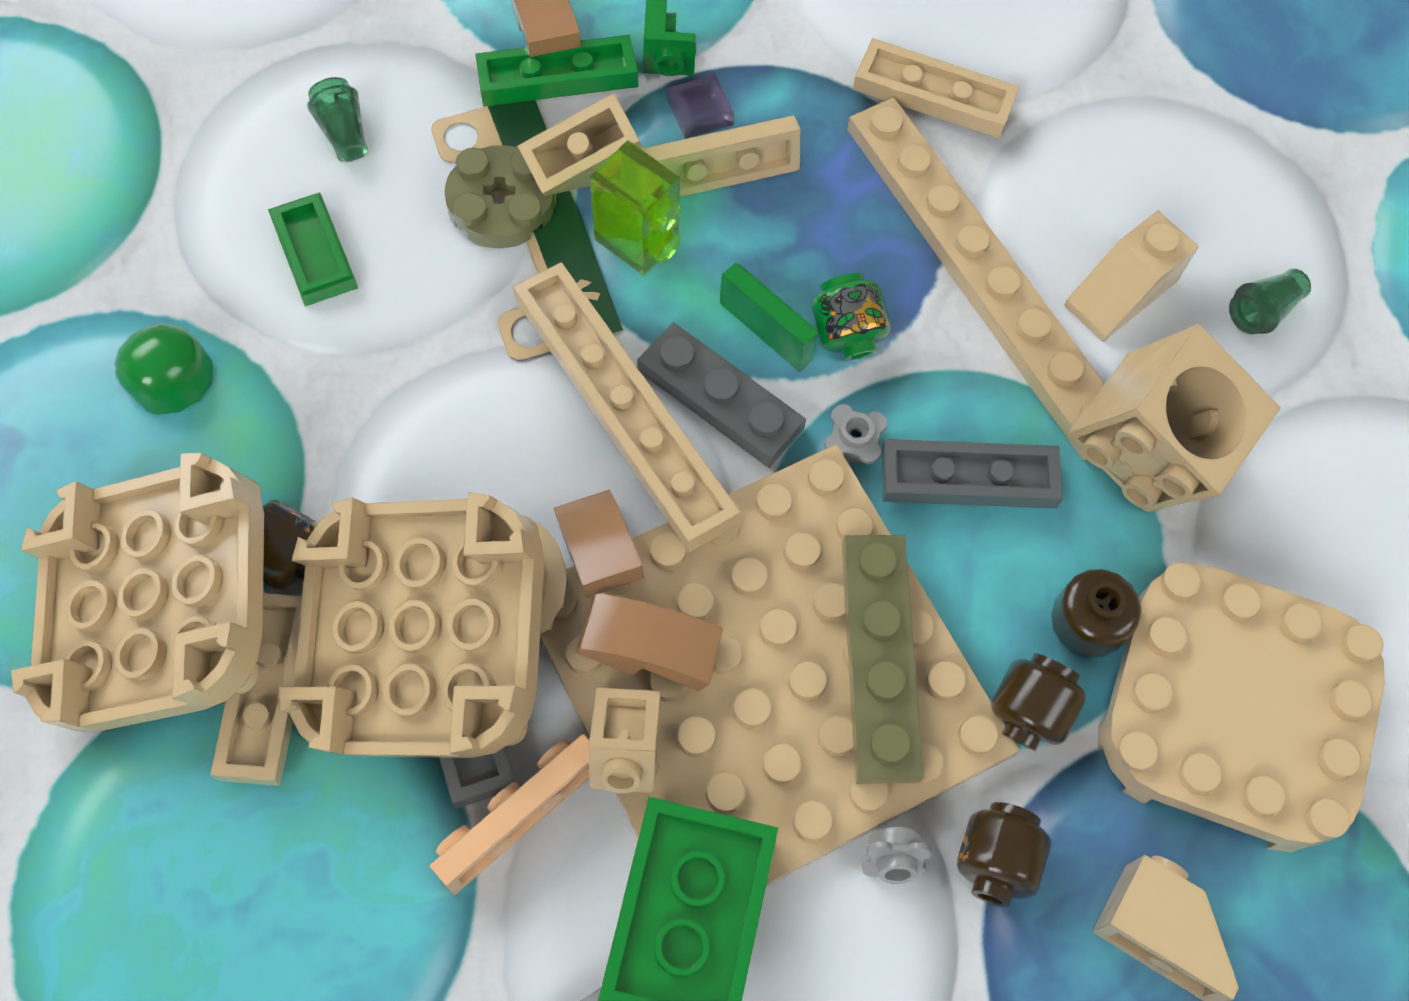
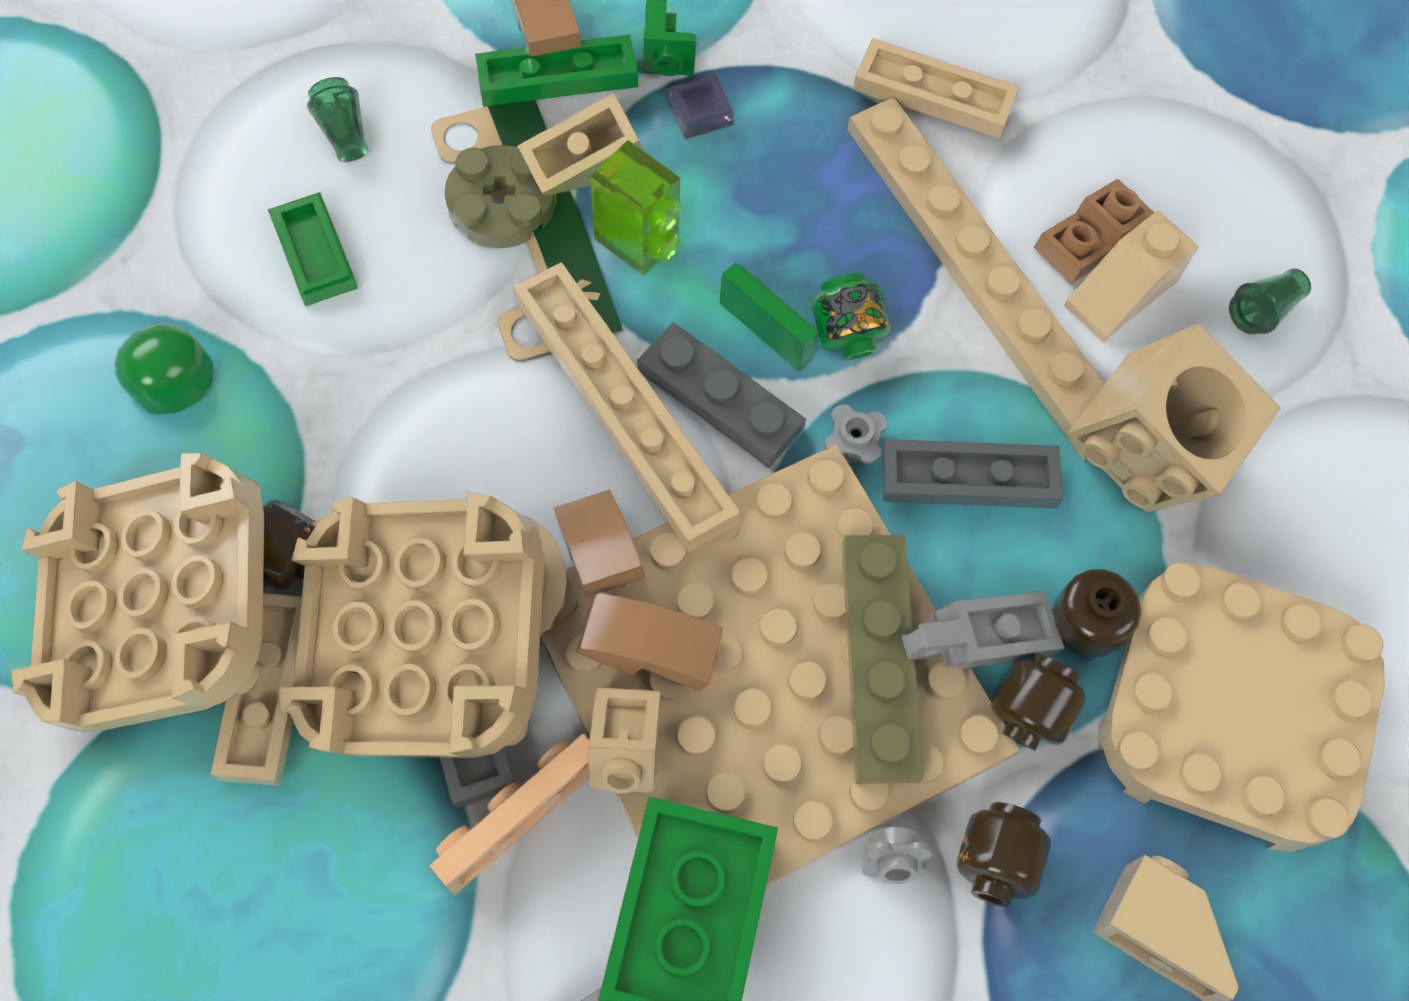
(732, 155): tan plate -> none
(987, 631): none -> light grey hinge
(1090, 233): none -> medium nougat slope

